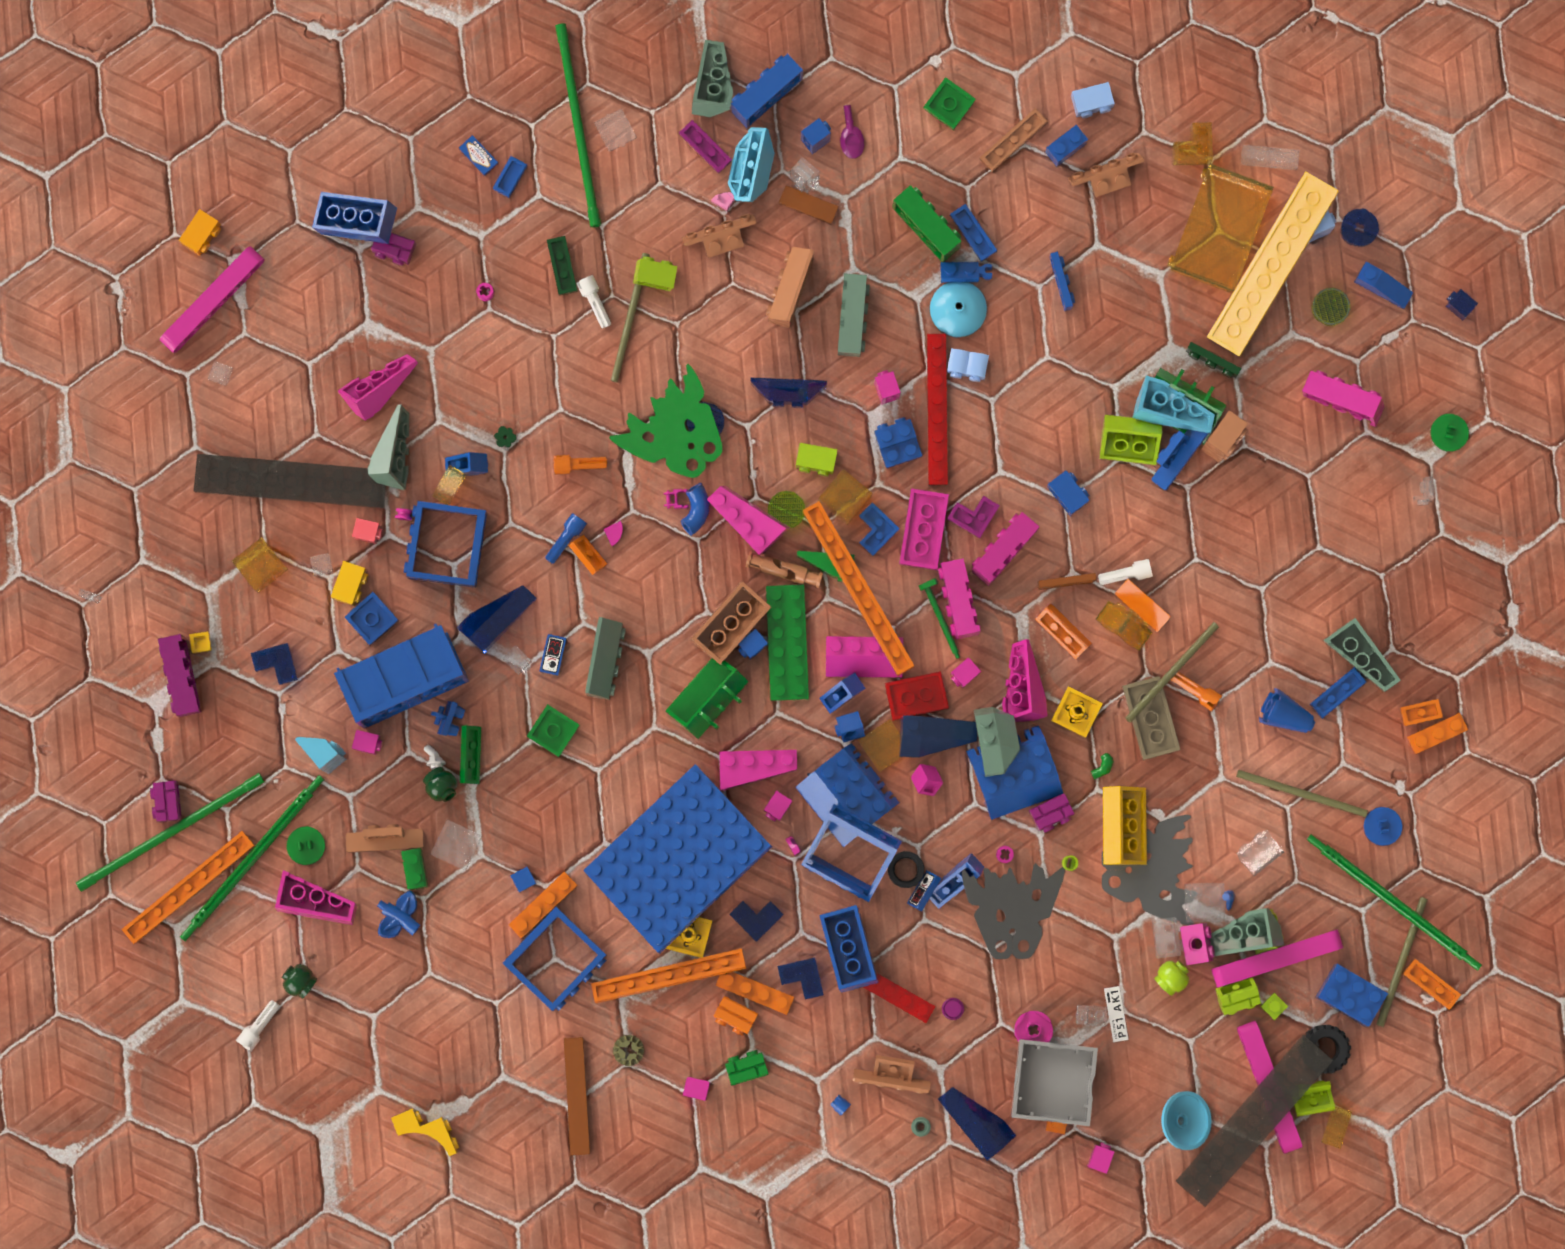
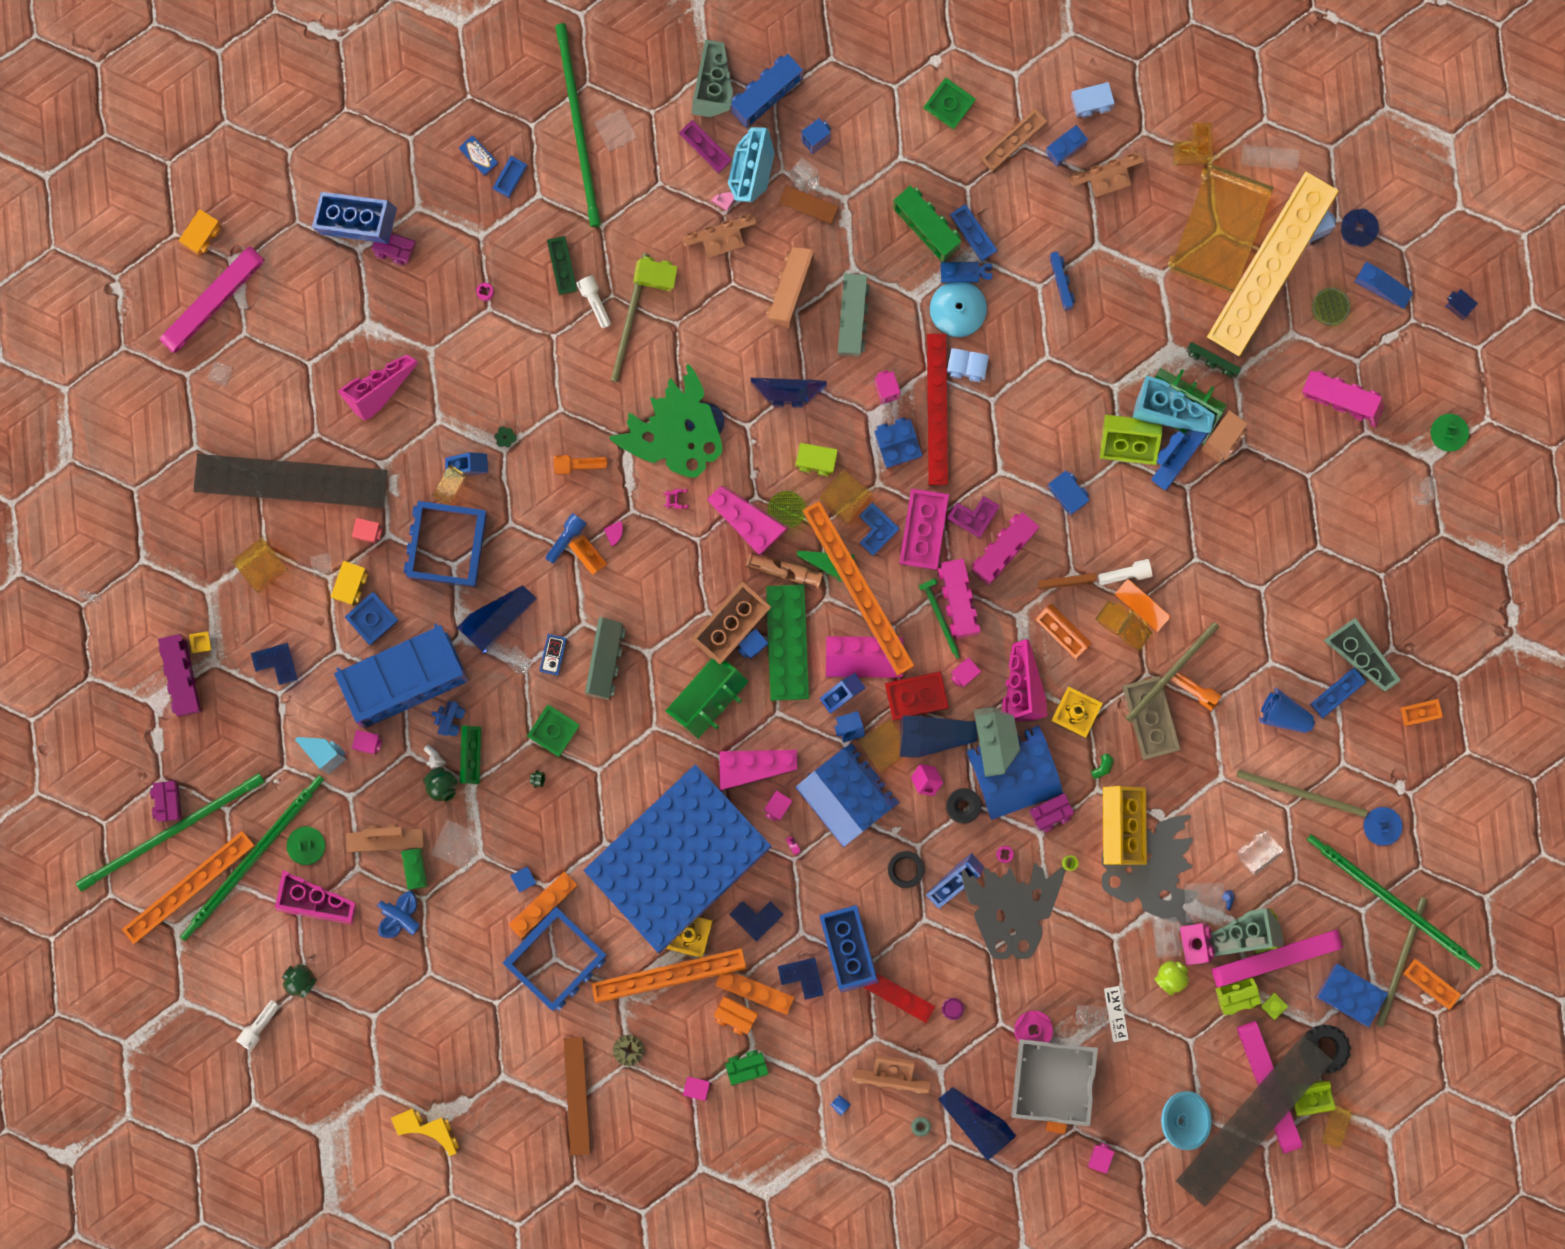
(388, 458): sand green wedge -> none
(403, 514): dark pink bush -> none
(537, 779): none -> dark green plate
(698, 511): blue cylinder -> none
(851, 137): magenta piece -> none
(865, 831): blue window -> none
(924, 890): tile -> none
(974, 806): none -> black tyre
(1437, 733): orange plate -> none

